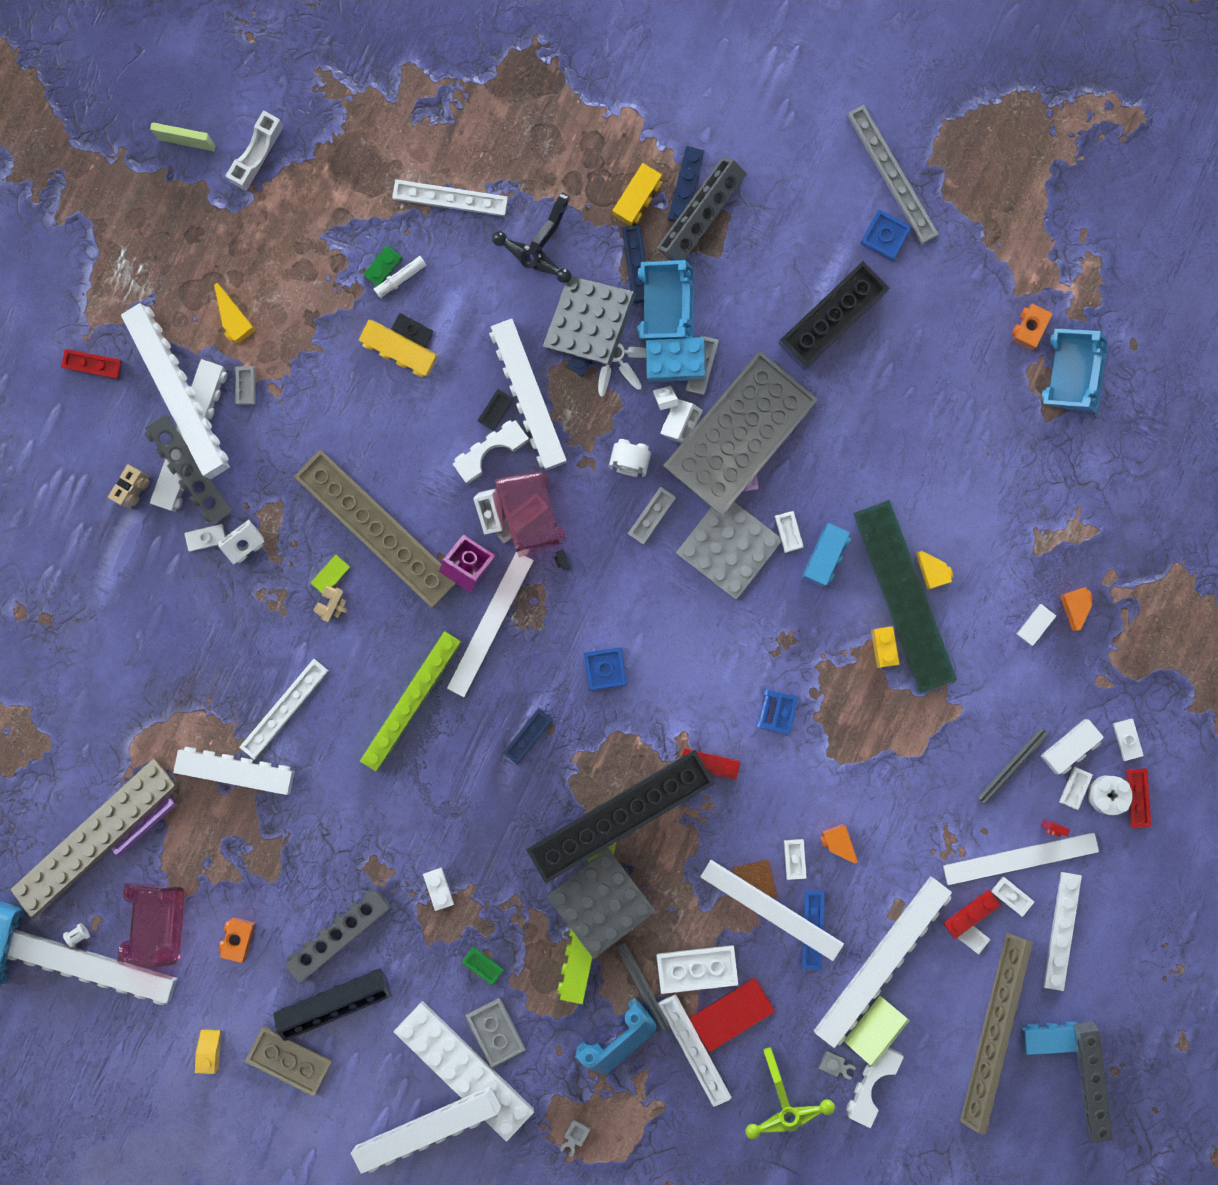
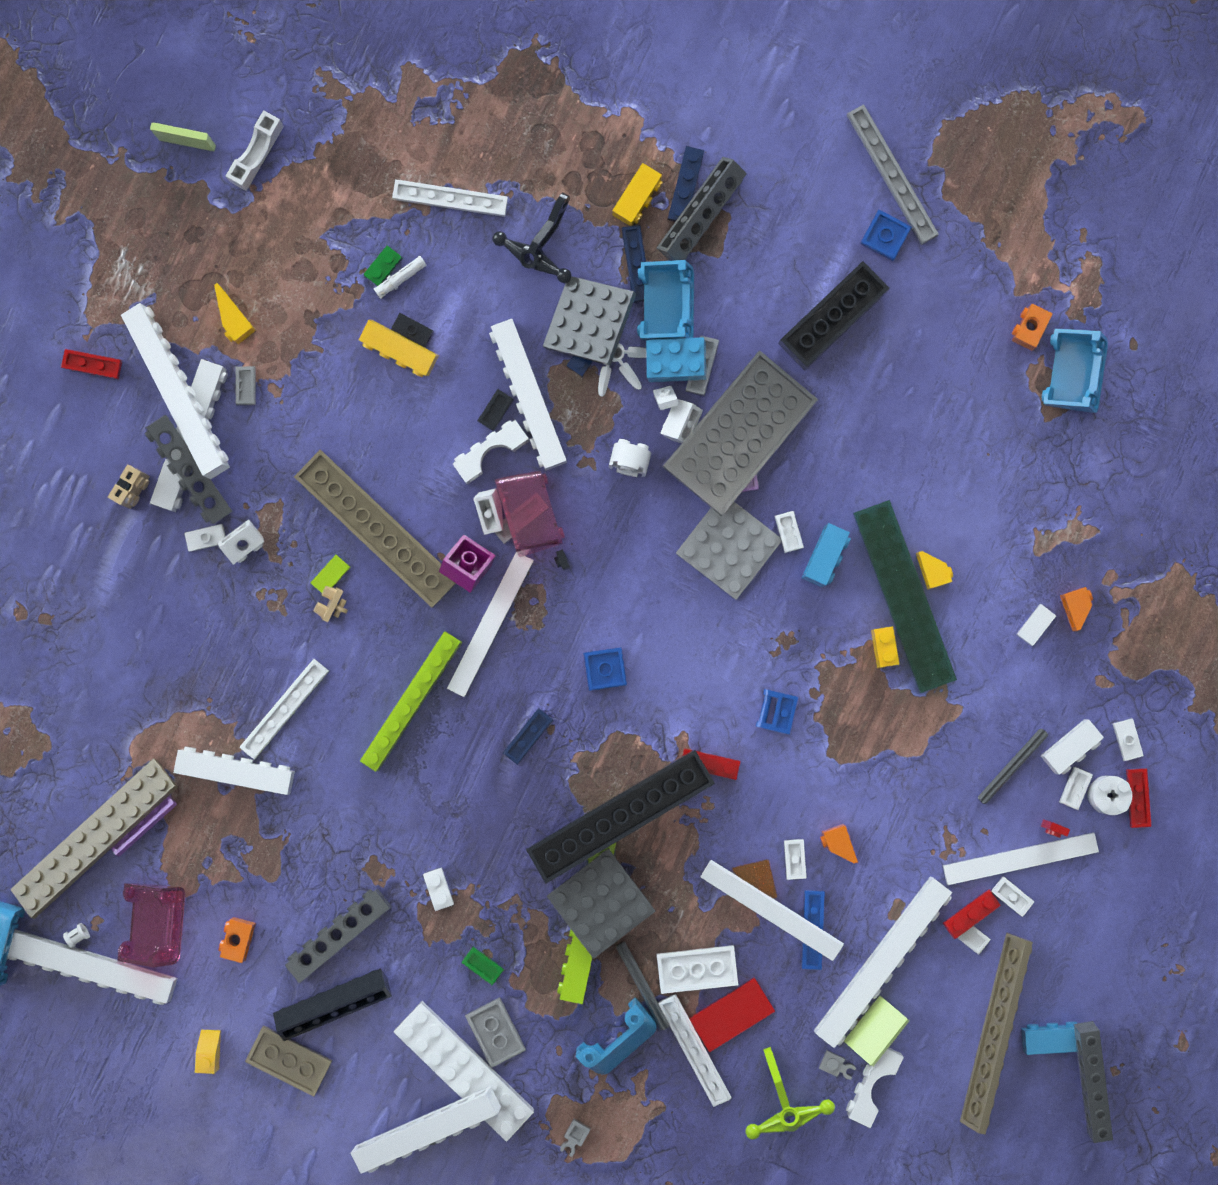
(651, 515): light grey plate -> none
(1062, 931): white plate -> none

